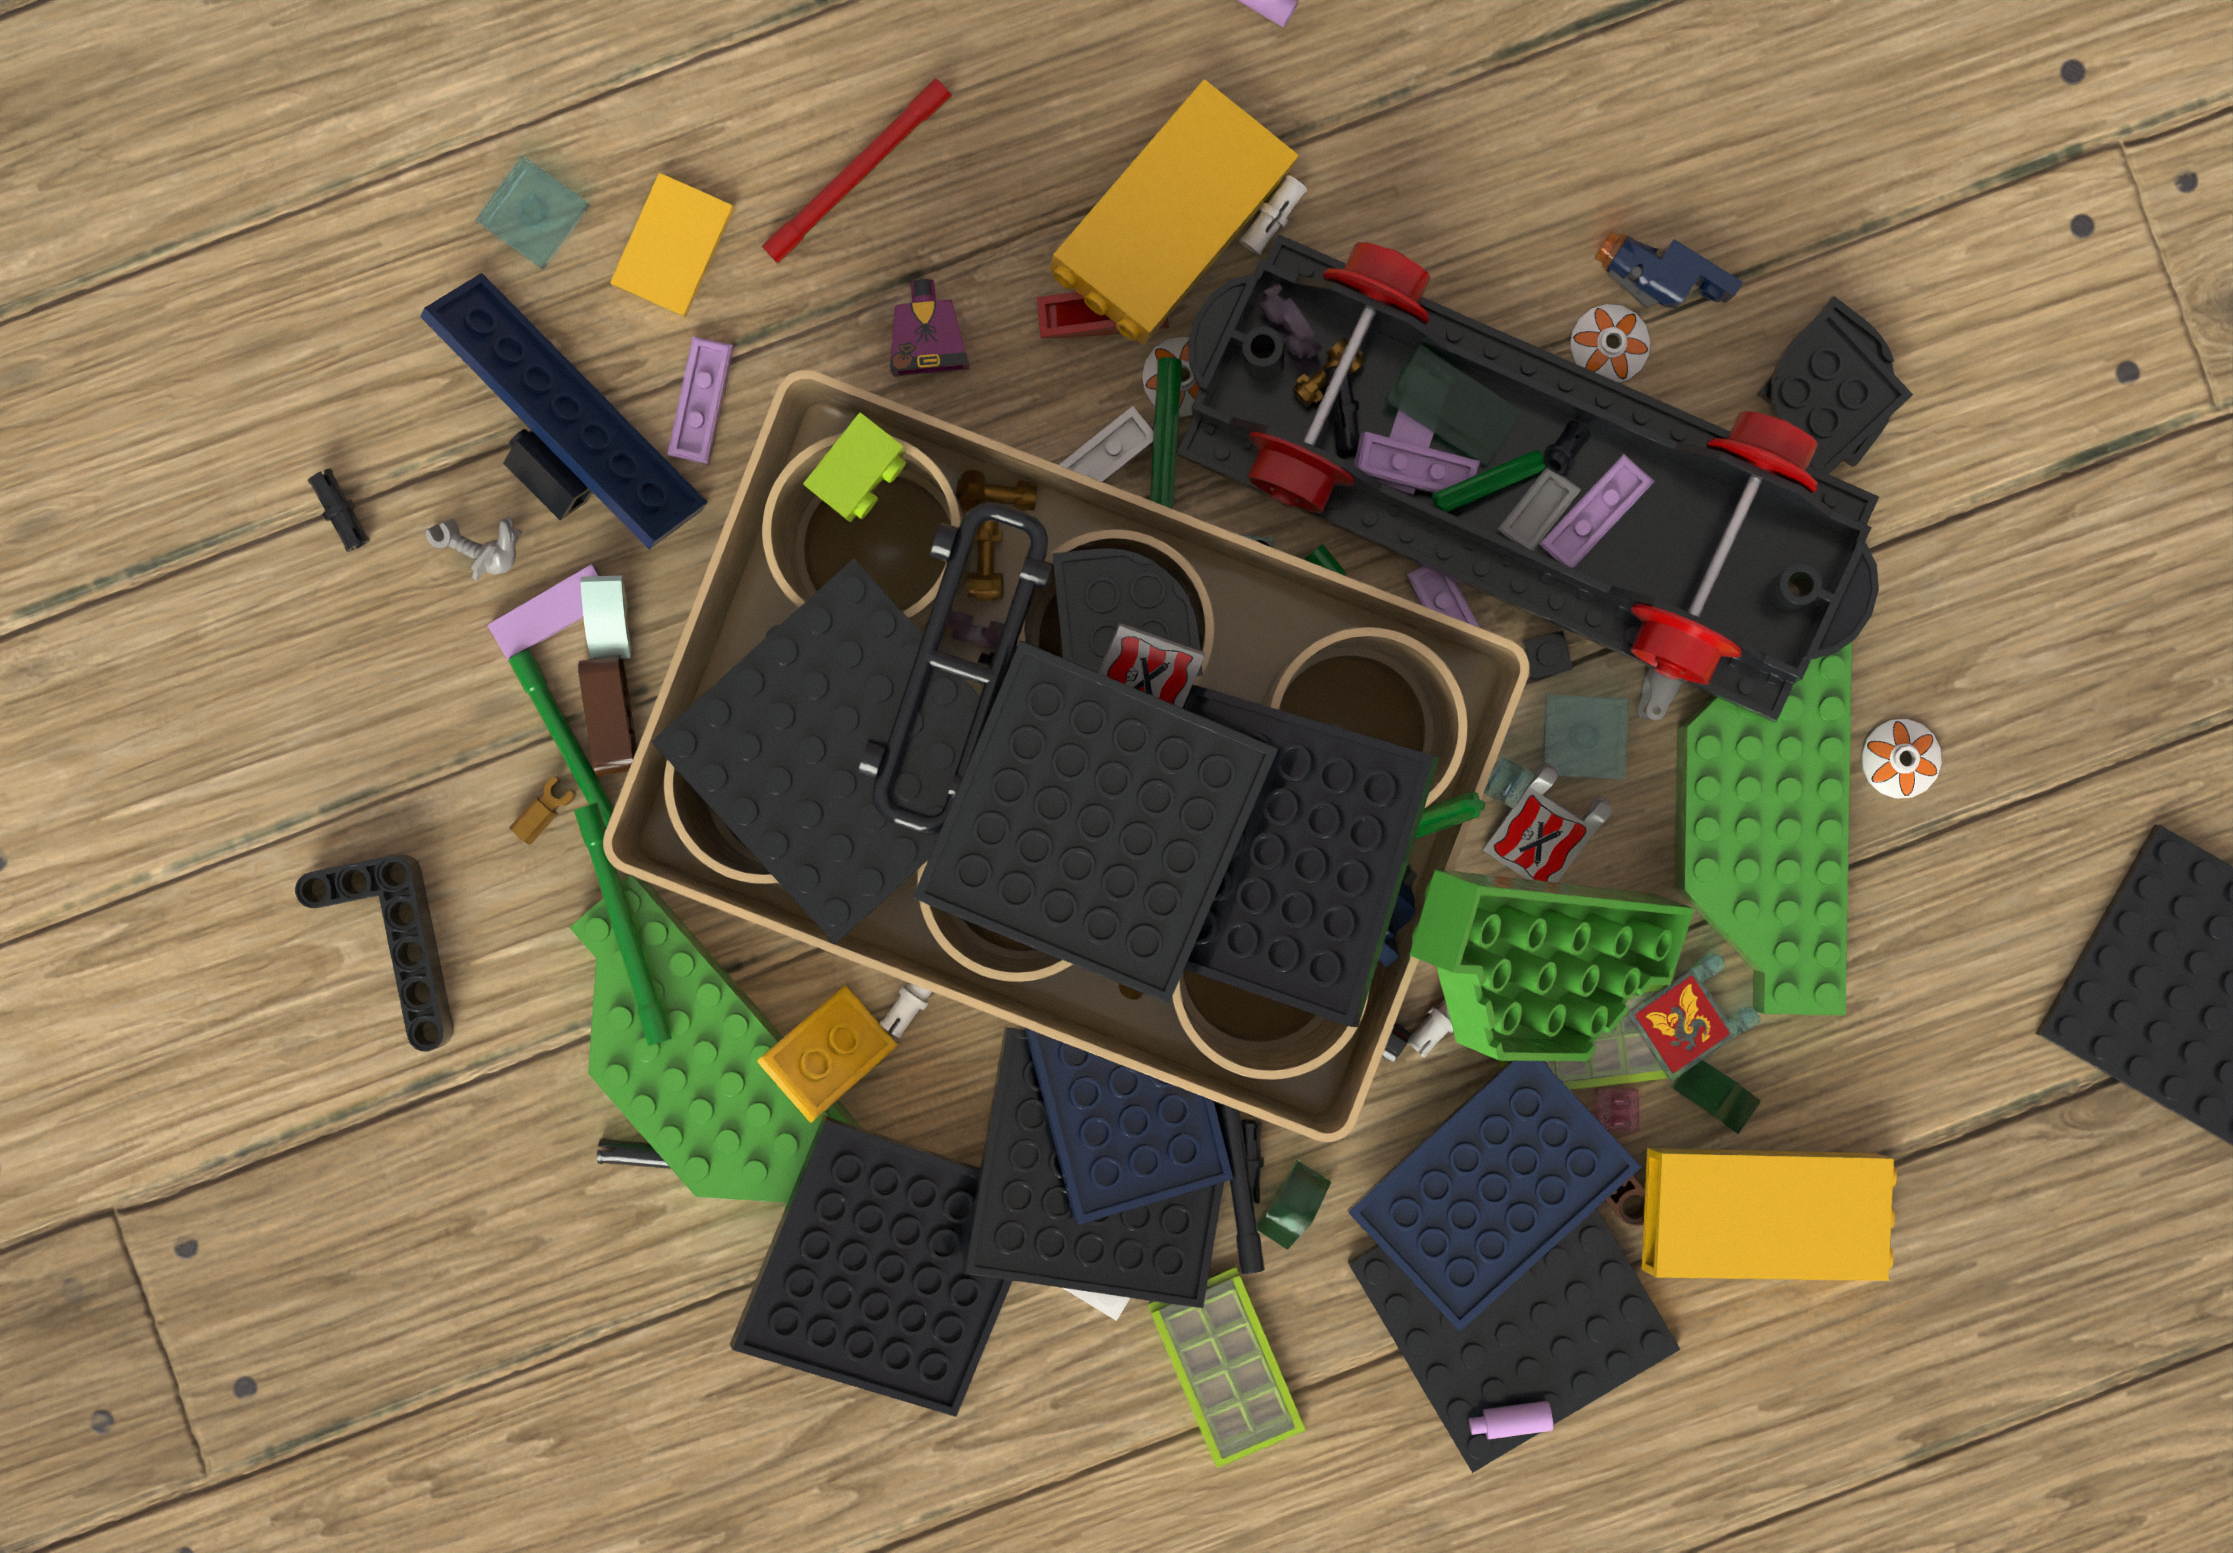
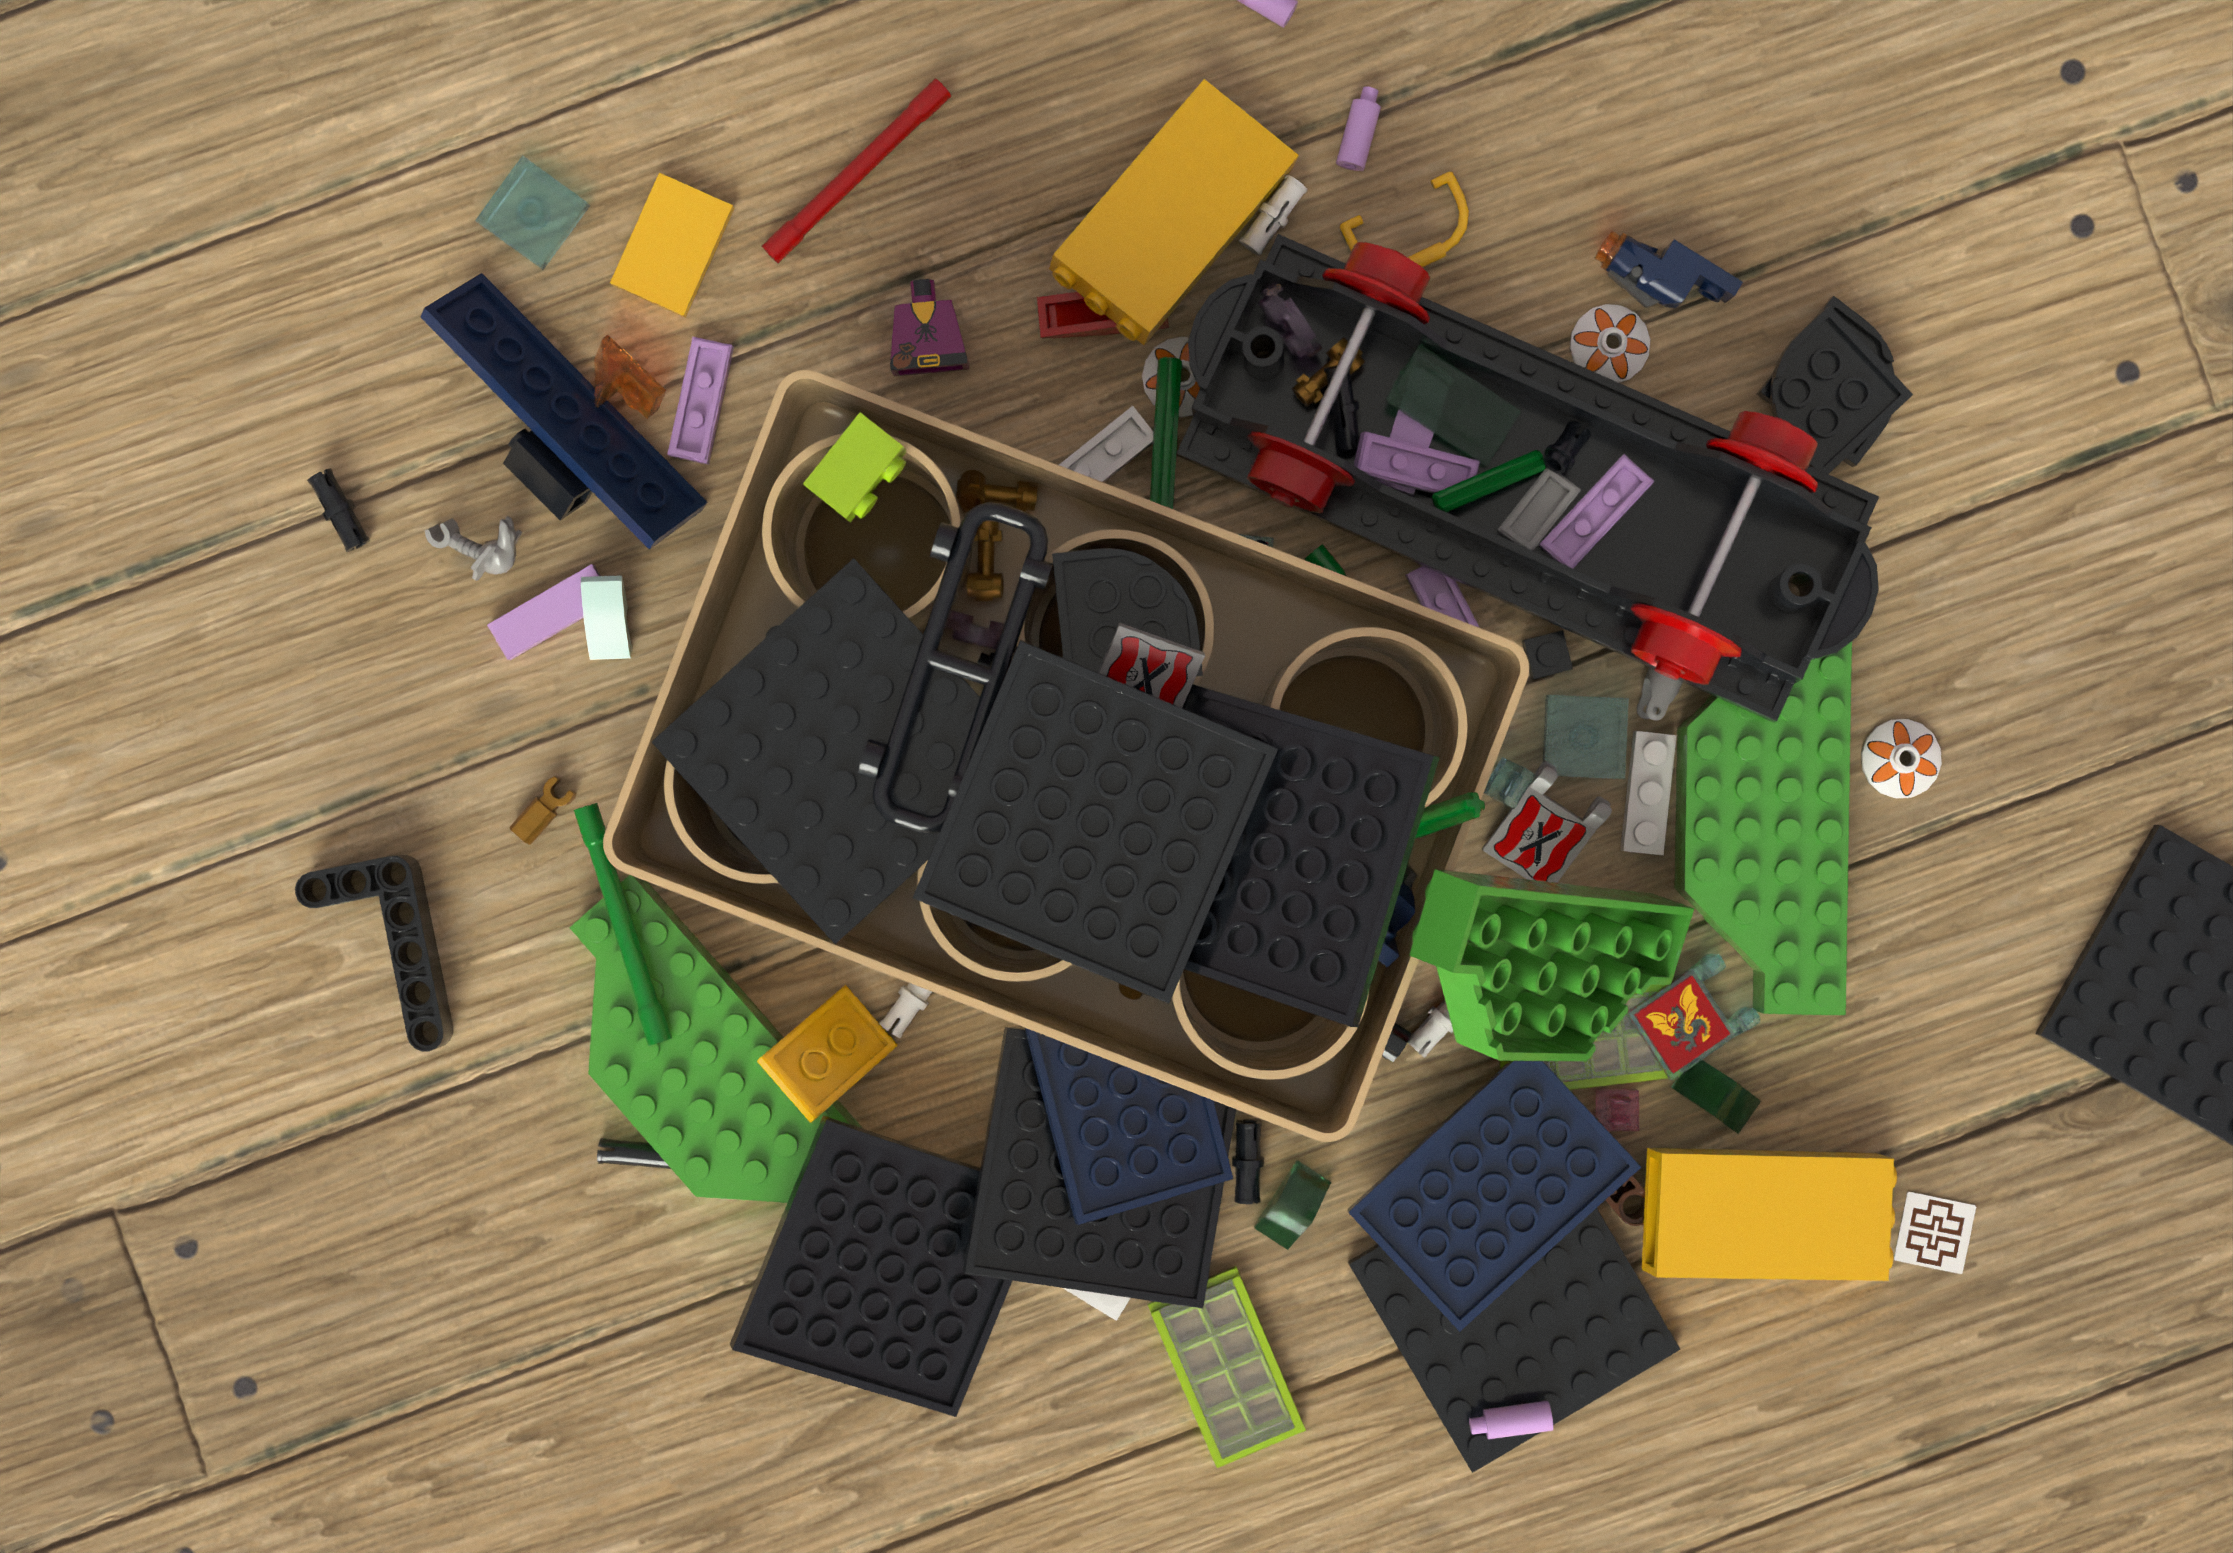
(536, 687): green piece -> none
(607, 714): reddish brown beam -> none
(621, 373): none -> clear orange slope
(1247, 1236): black piece -> none
(1359, 131): none -> lavender cylinder
(1434, 251): none -> yellow piece
(1648, 793): none -> white plate
(1934, 1232): none -> white sticker

